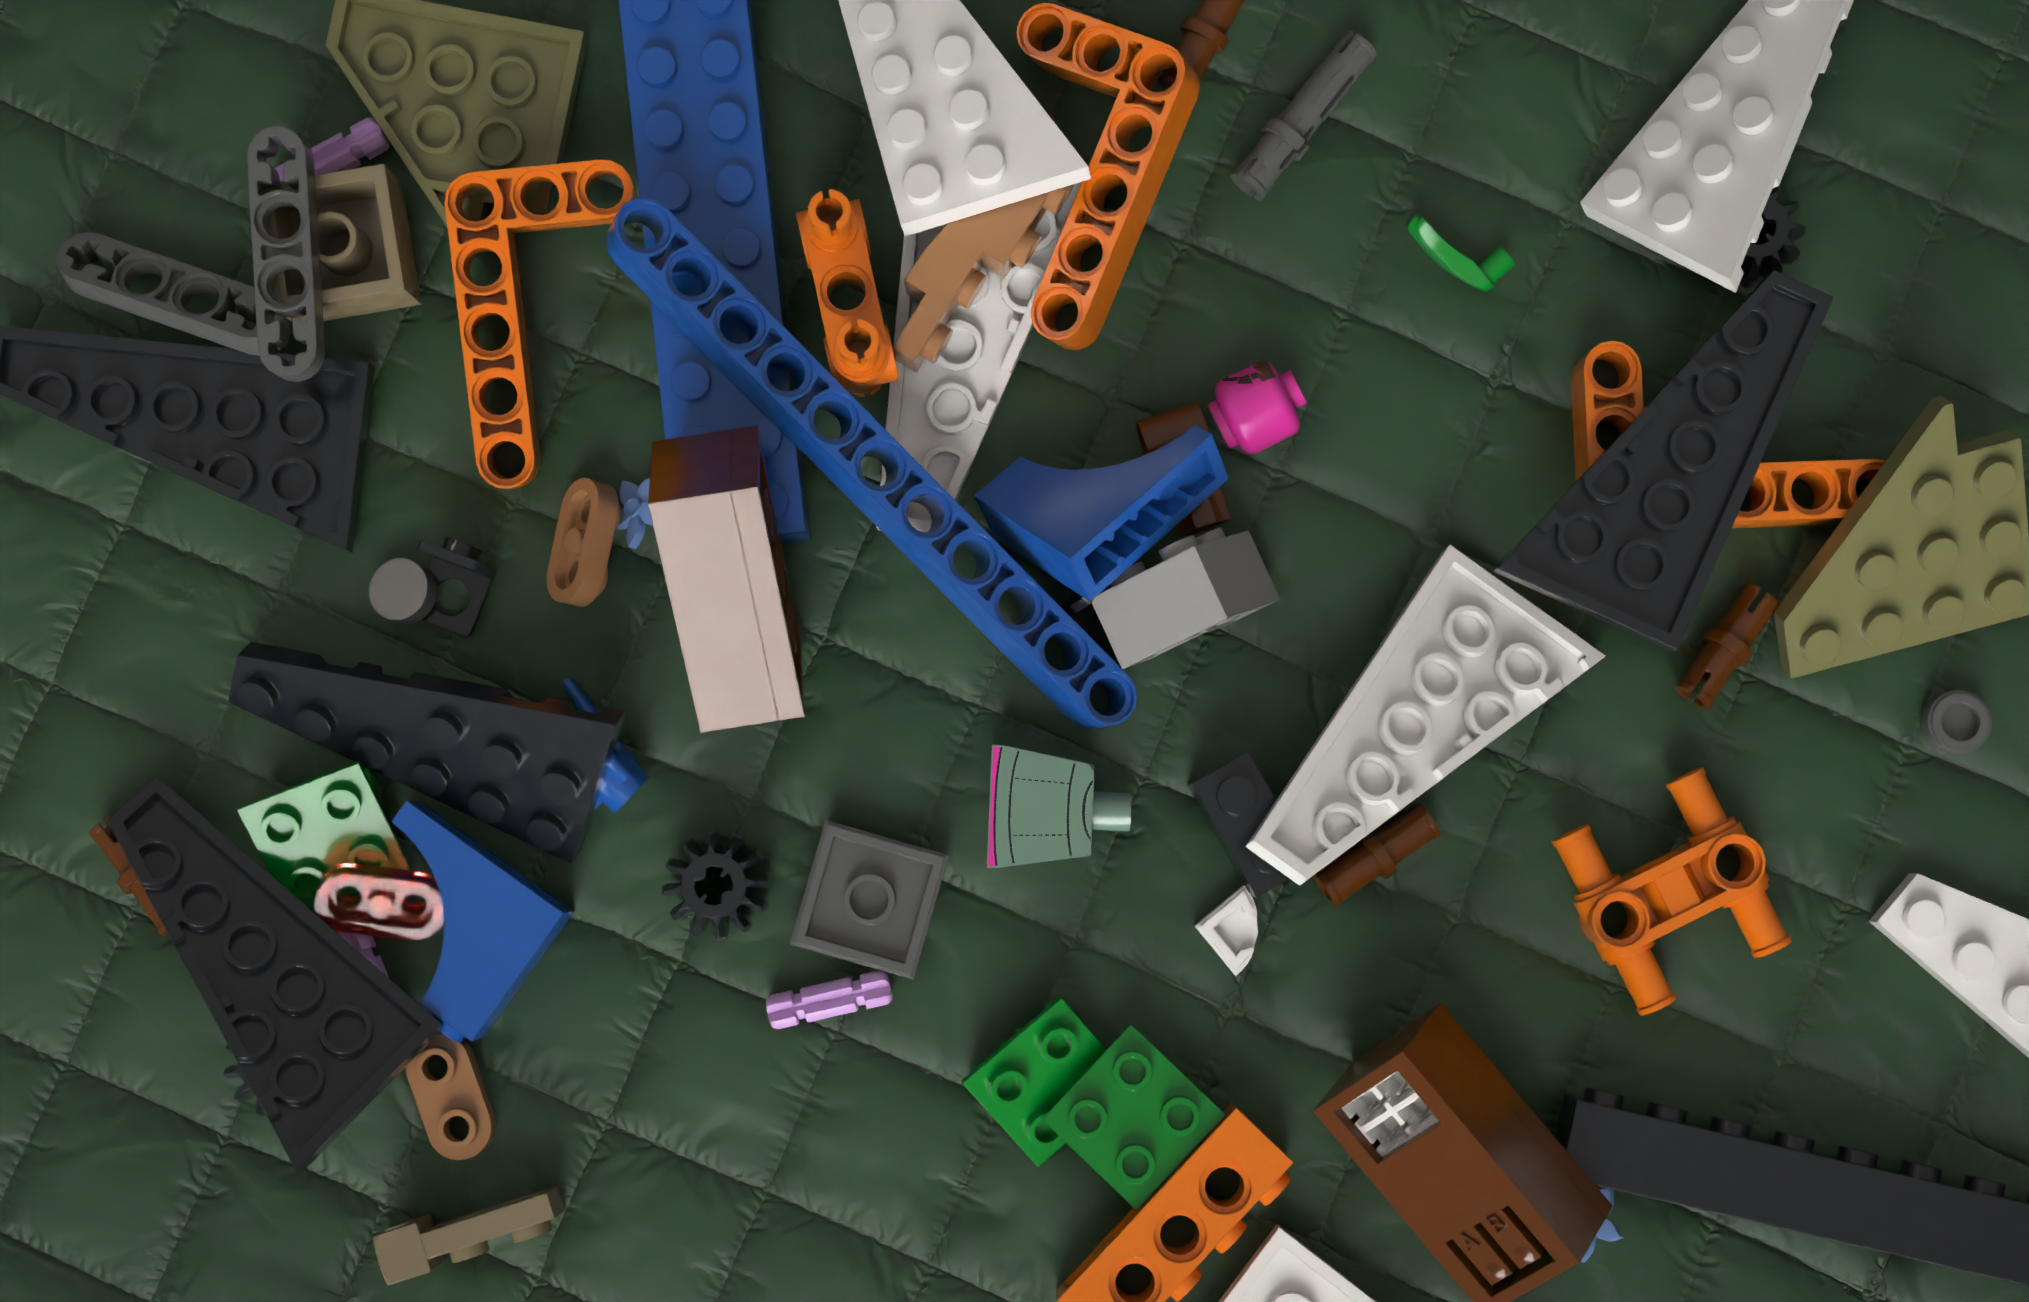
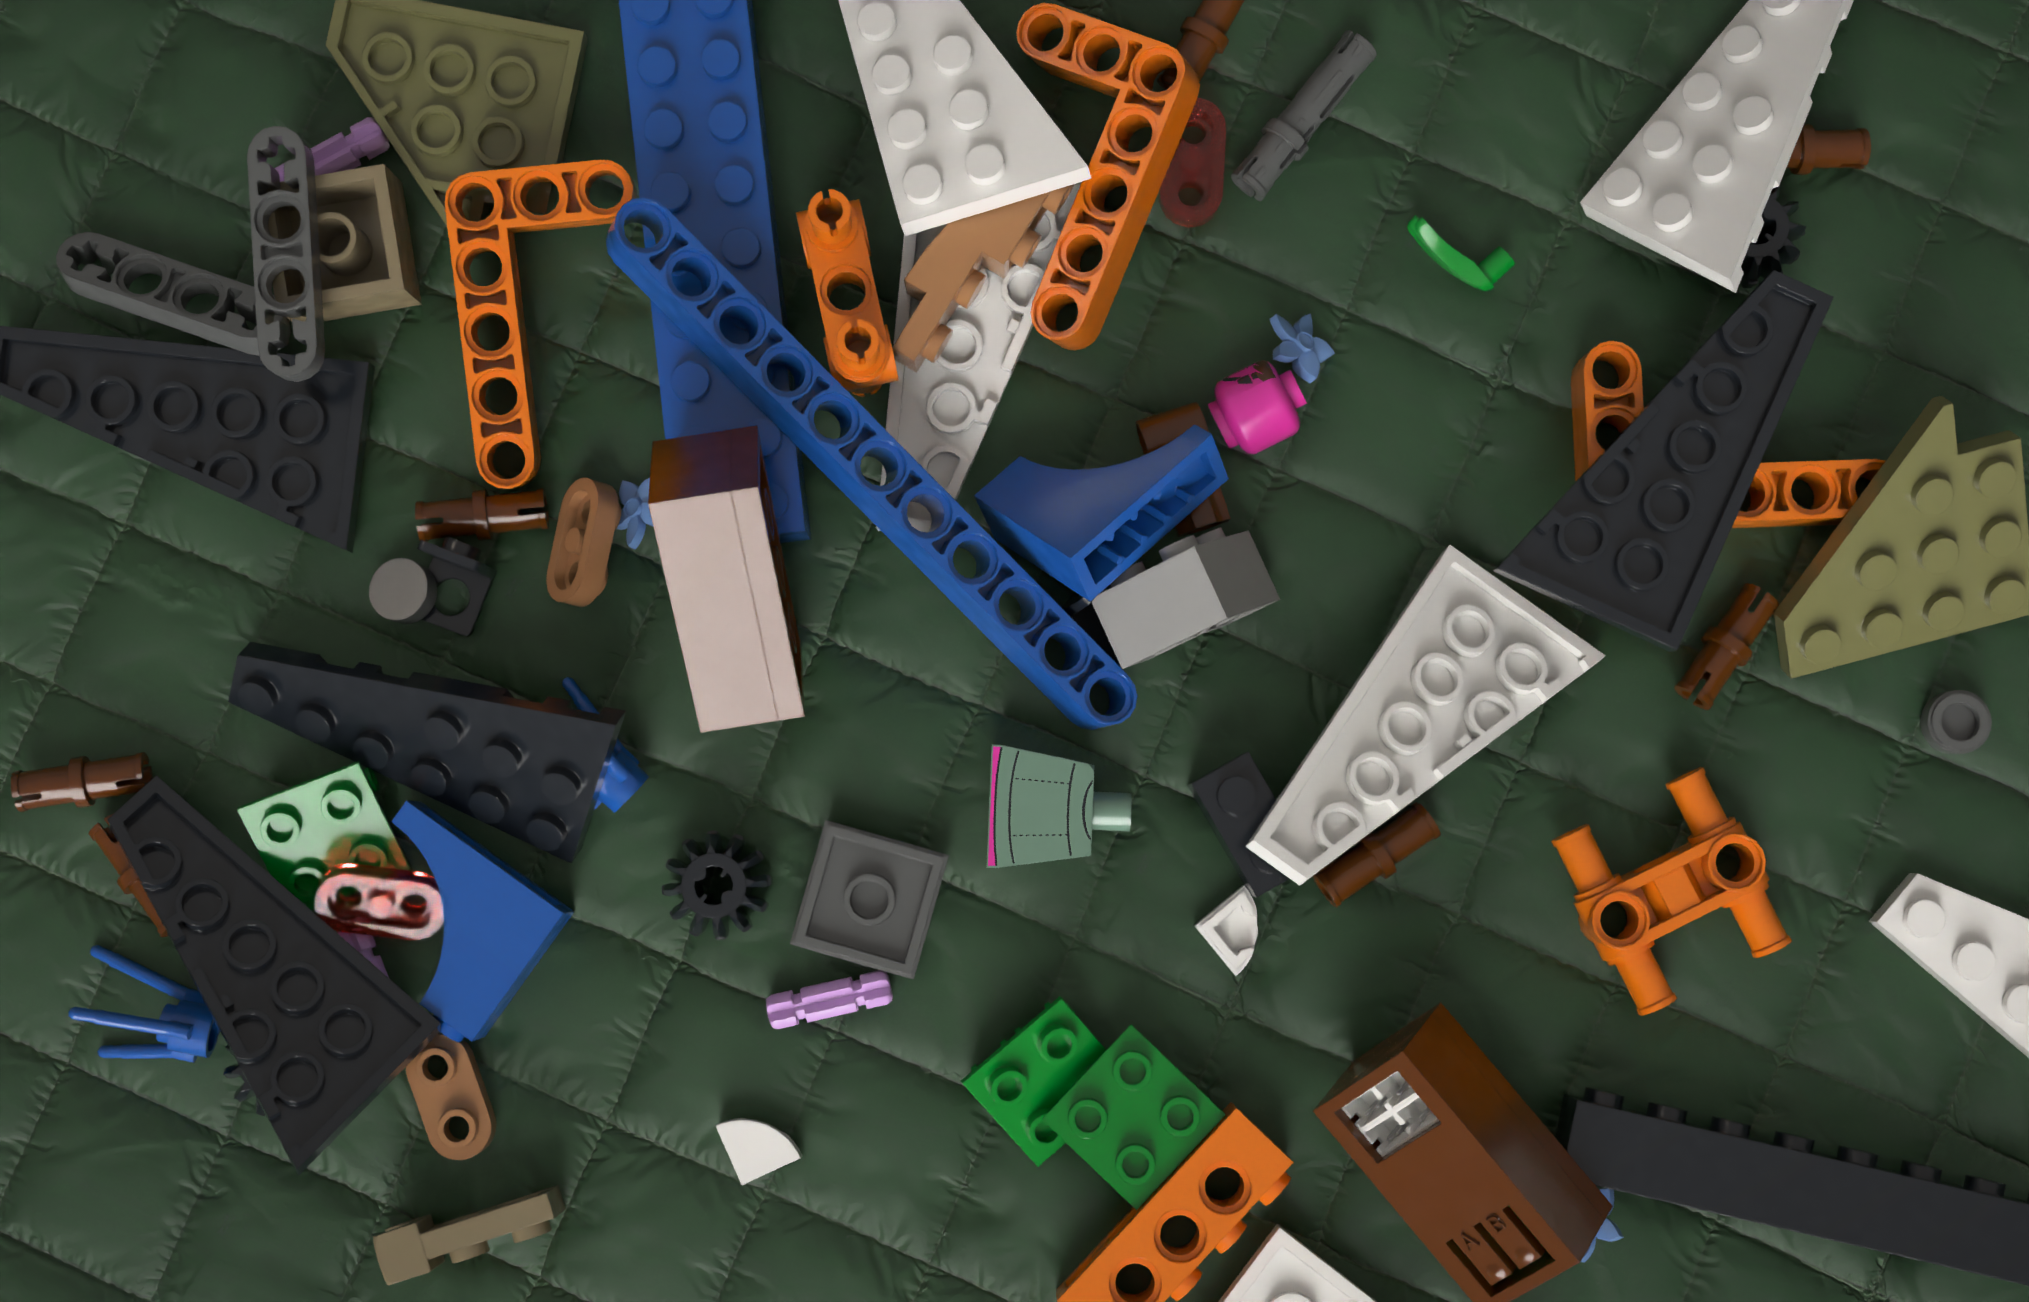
(80, 781): none -> reddish brown pin
(184, 1027): none -> blue plant
(482, 515): none -> reddish brown pin
(756, 1147): none -> white tile
(1197, 167): none -> clear red plate
(1300, 346): none -> medium blue plant
(1829, 149): none -> reddish brown pin

